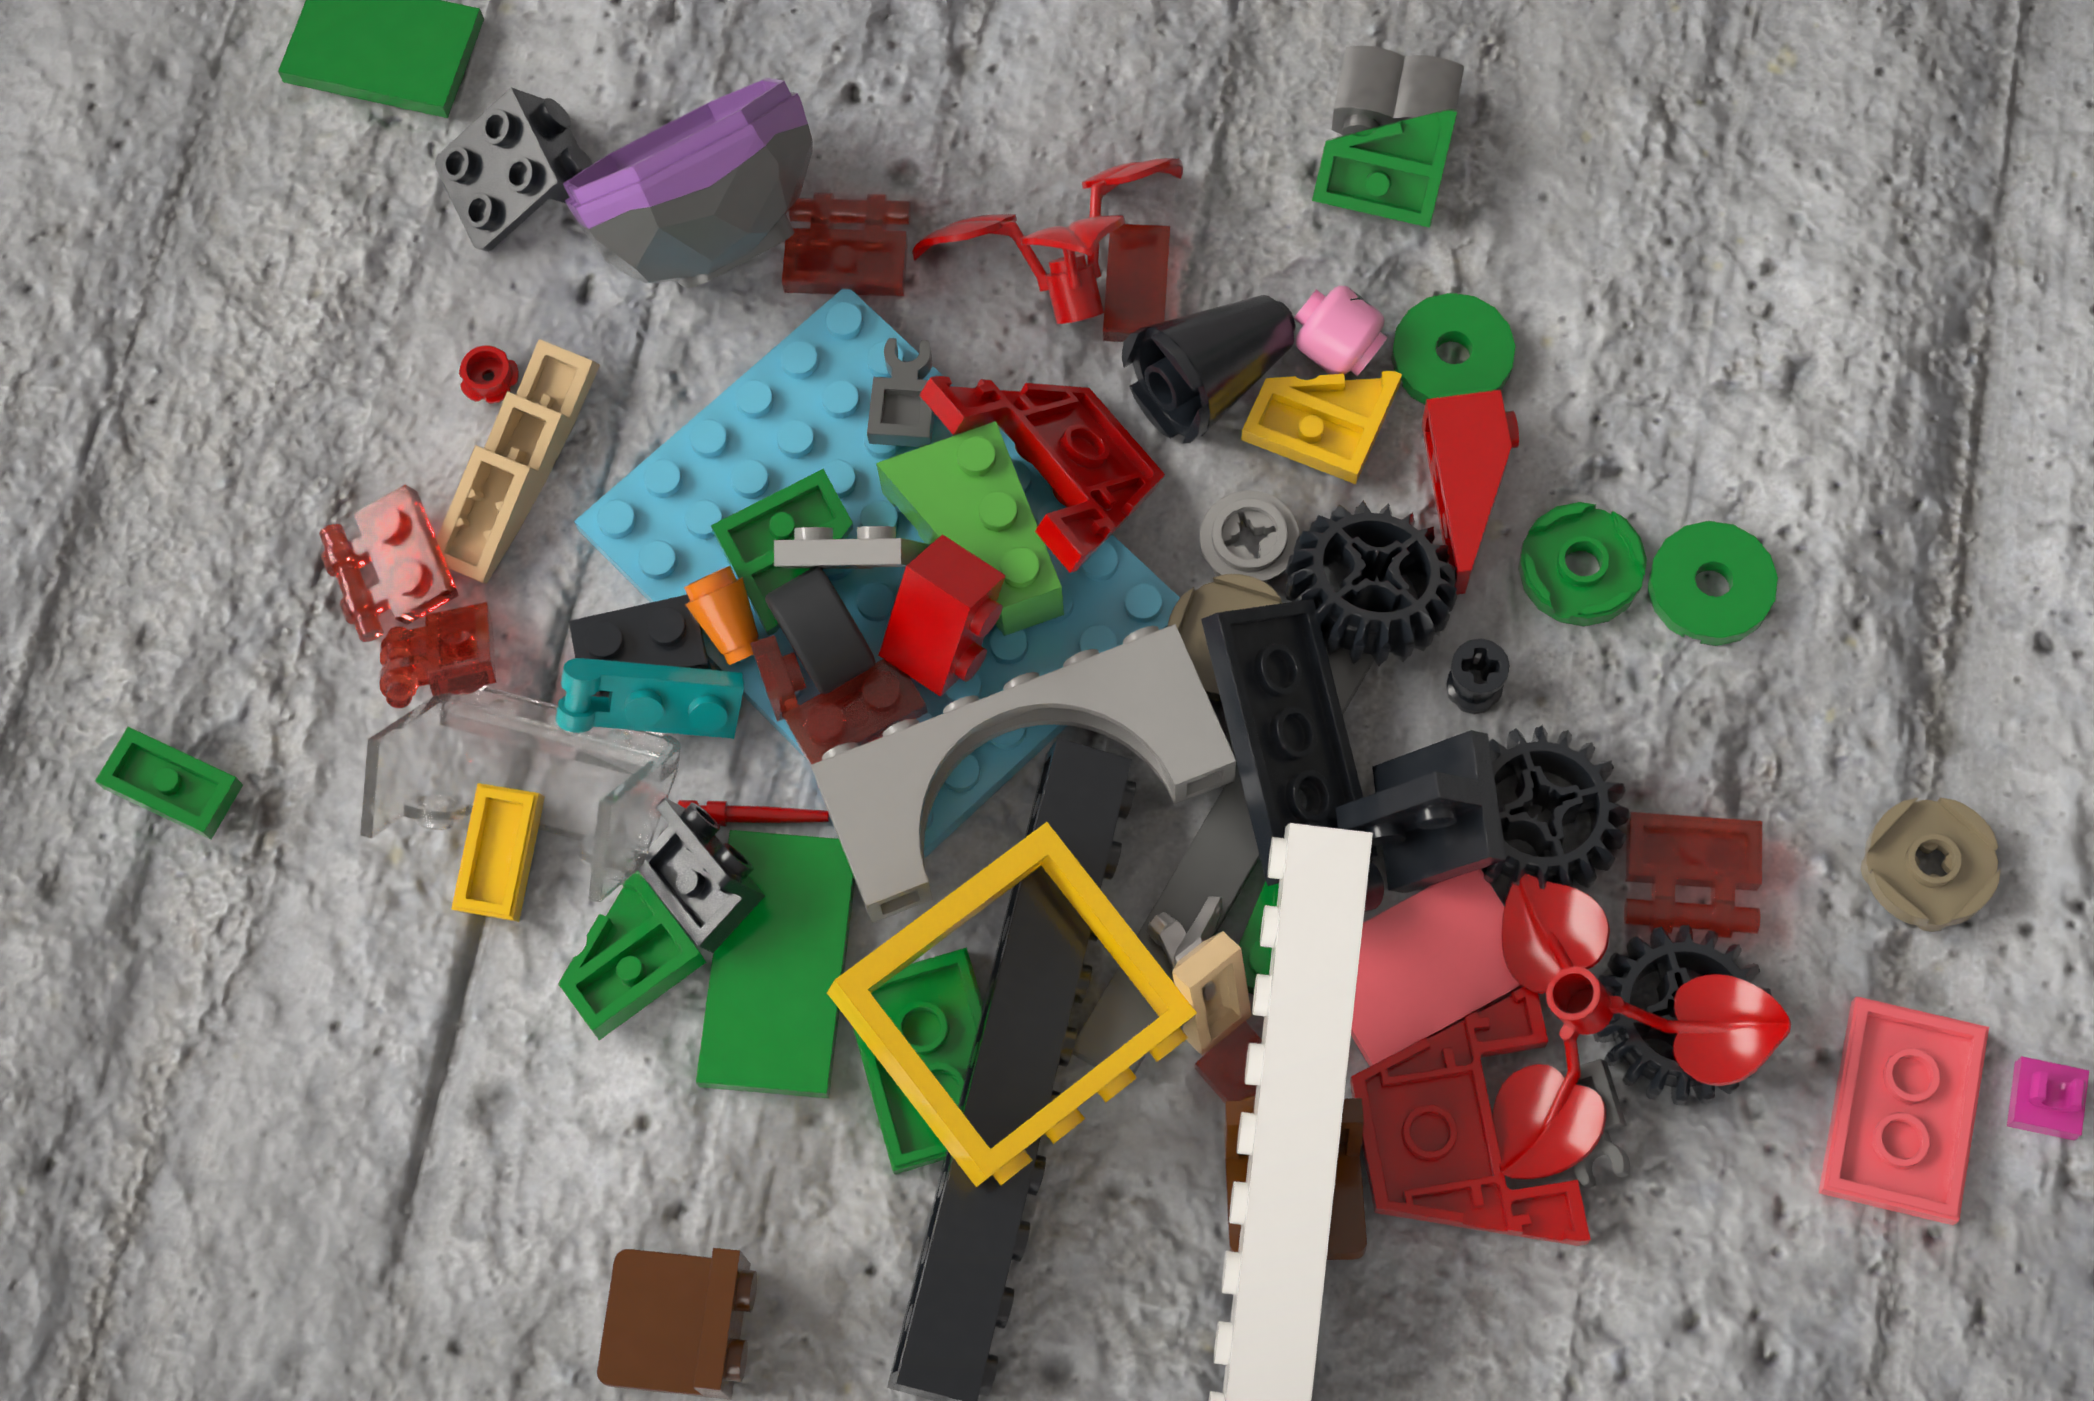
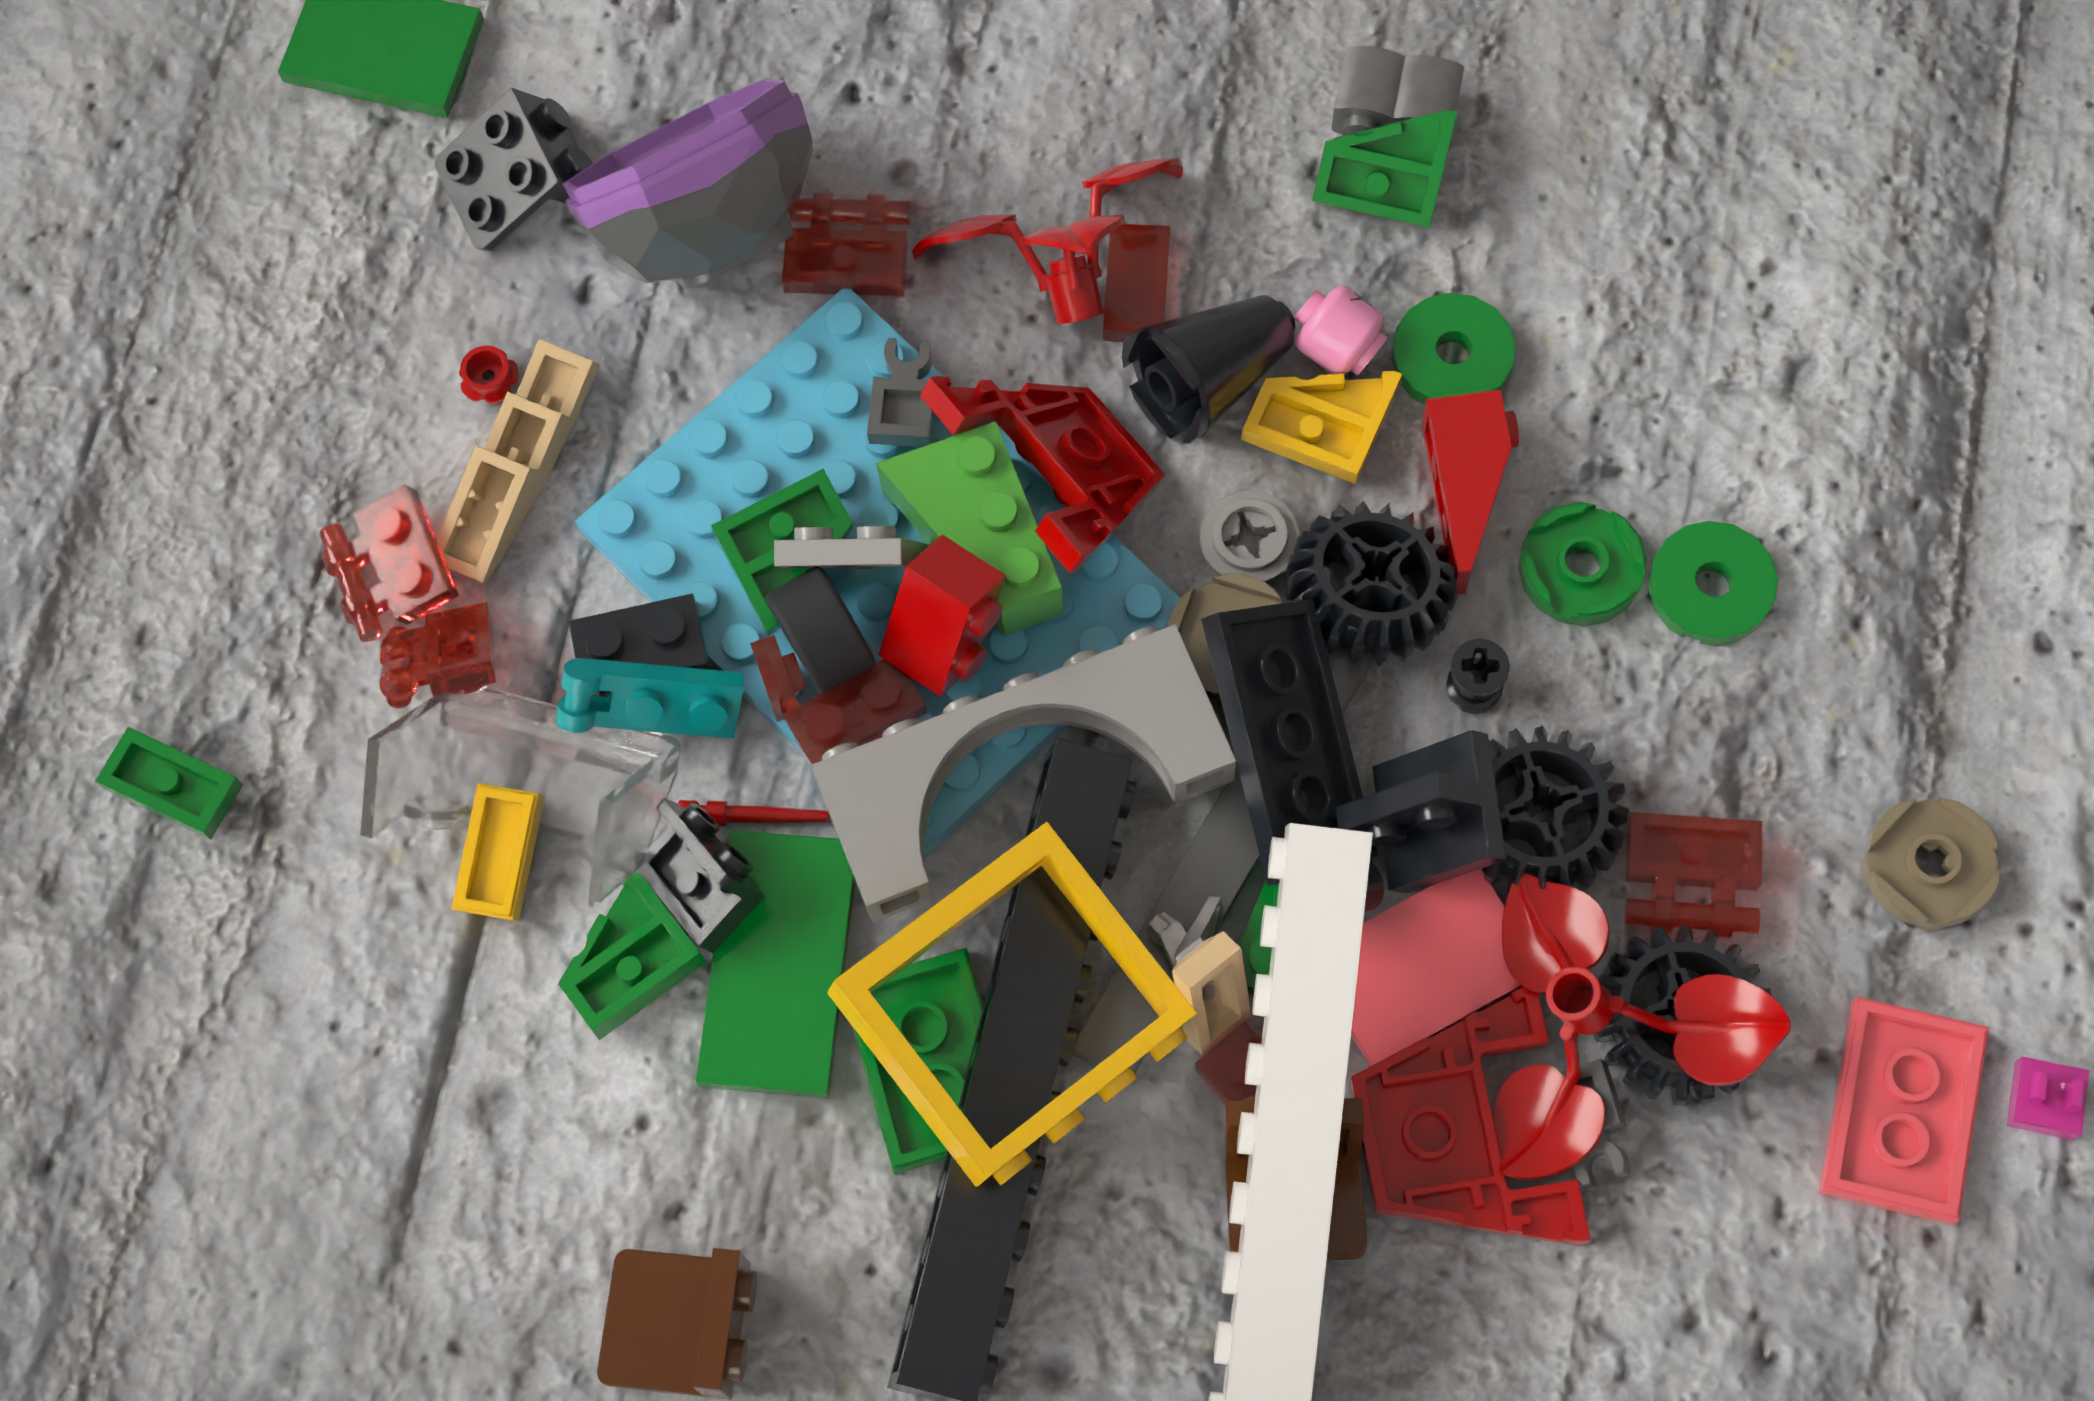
(724, 613): orange cone -> none

